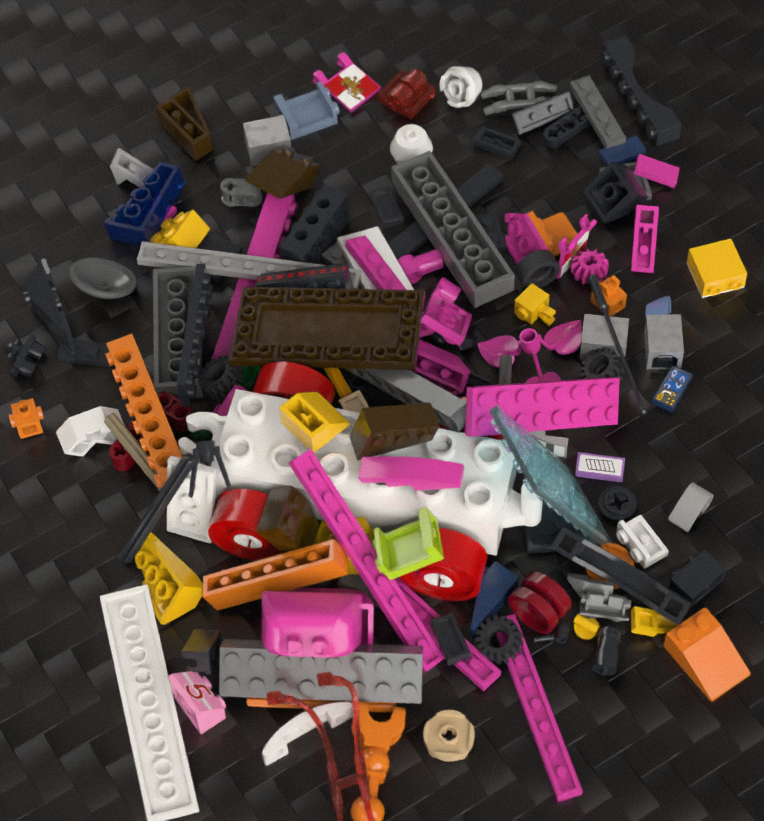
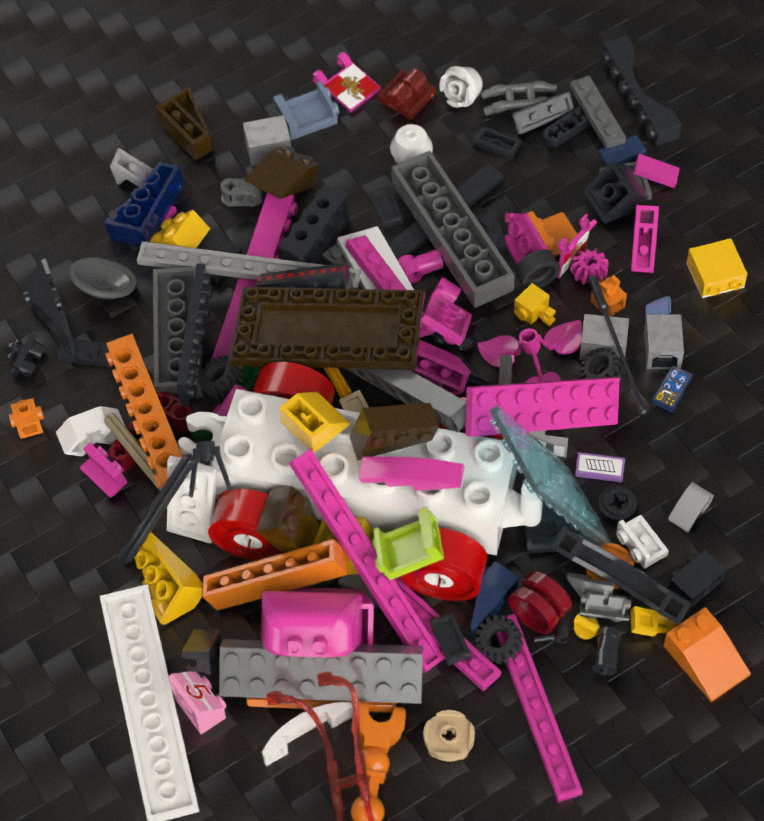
(102, 472): none -> dark pink bracket

